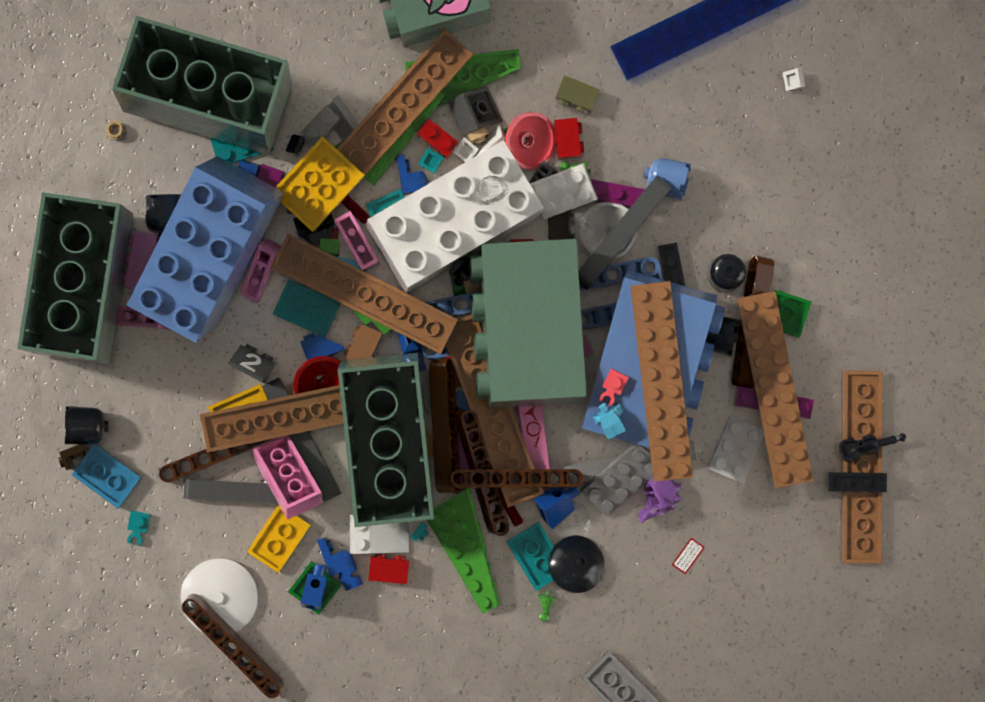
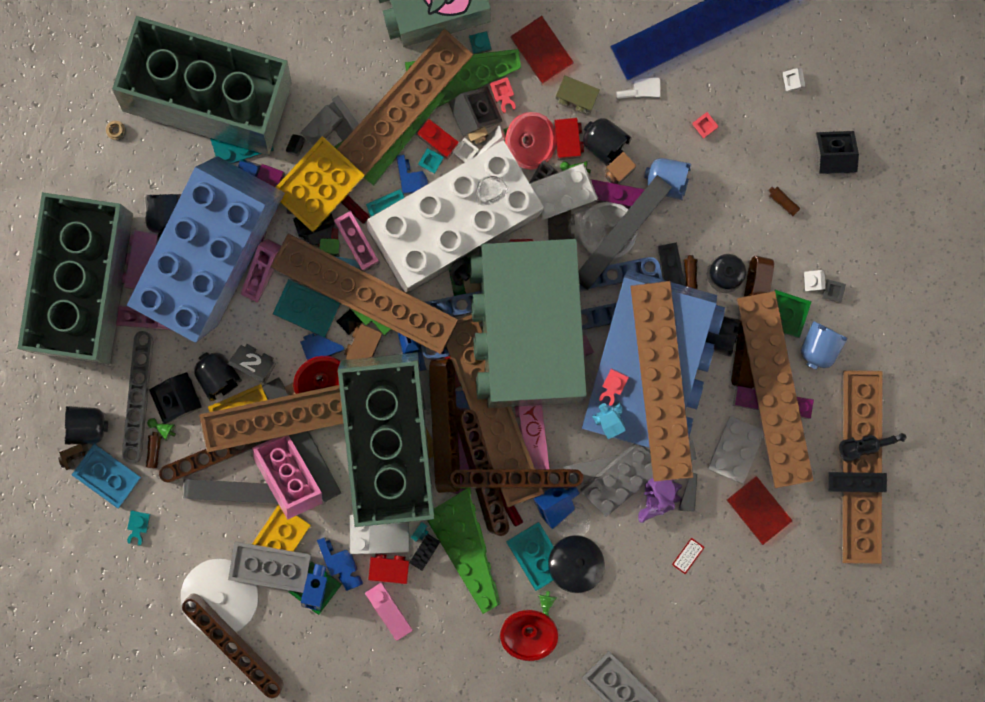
(134, 387): none -> dark grey beam
(153, 447): none -> reddish brown piece
(165, 430): none -> bright green piece
(175, 398): none -> black slope
(215, 375): none -> black cylinder
(269, 567): none -> light grey plate
(349, 321): none -> black slope
(388, 611): none -> bright pink slope
(424, 552): none -> black tyre
(480, 43): none -> teal plate
(502, 92): none -> coral plate
(529, 643): none -> red dish
(541, 50): none -> clear red plate
(605, 140): none -> black cylinder
(619, 169): none -> medium nougat brick
(642, 88): none -> white piece
(689, 496): none -> dark grey slope
(691, 271): none -> reddish brown piece
(705, 125): none -> coral plate
(759, 510): none -> clear red plate
(783, 200): none -> reddish brown piece
(815, 280): none -> white plate
(822, 346): none -> medium blue cylinder
(834, 291): none -> dark grey plate
(837, 152): none -> black slope

